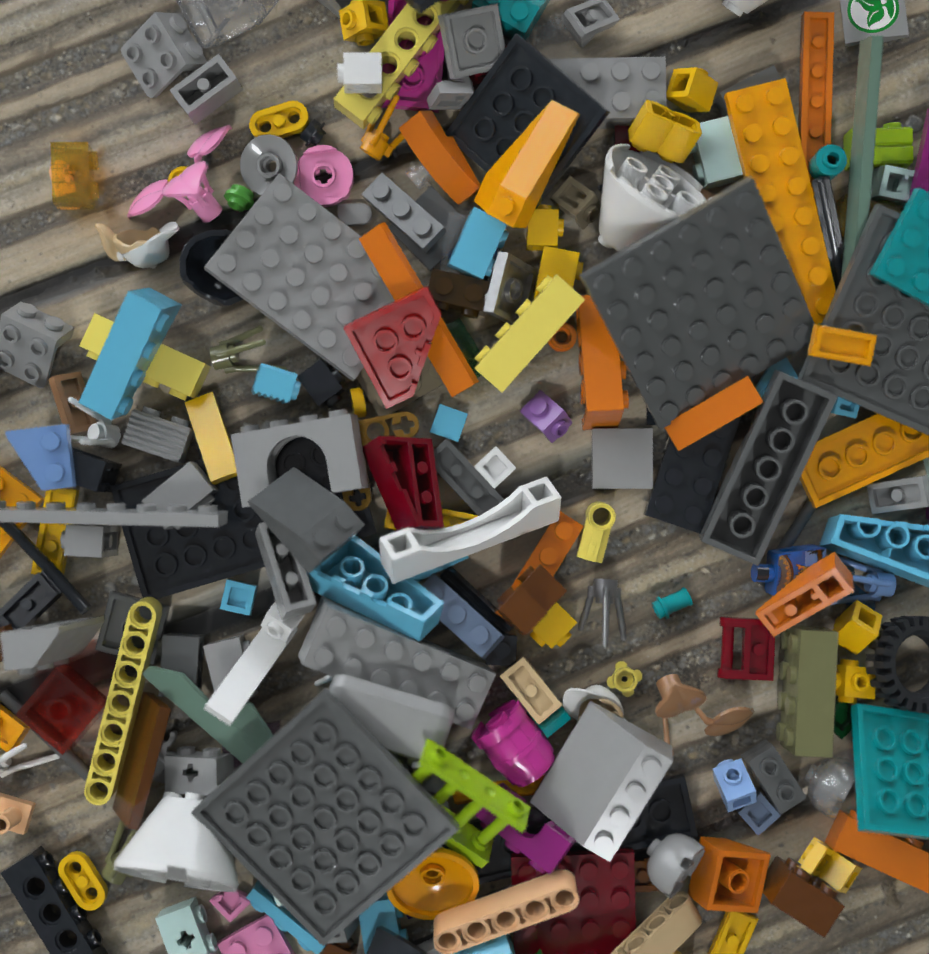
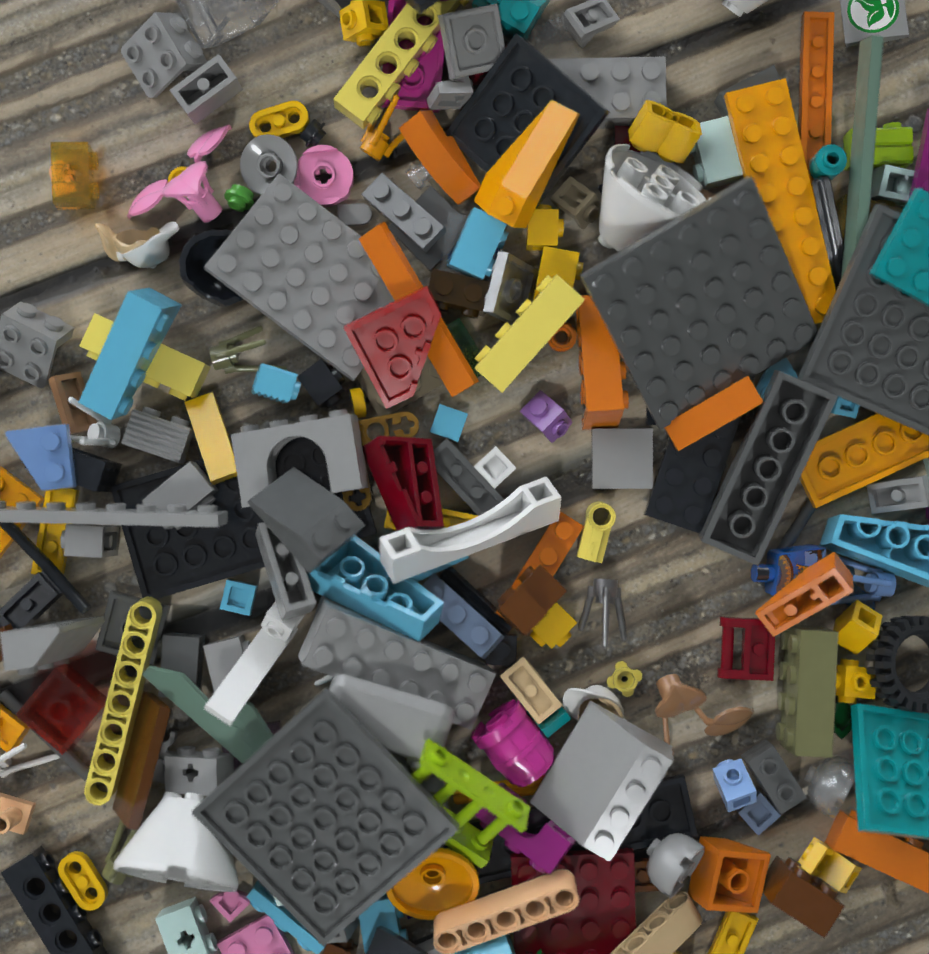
(360, 72): white brick -> none
(672, 603): teal pin -> none
(692, 89): yellow brick -> none
(842, 345): light orange tile -> none

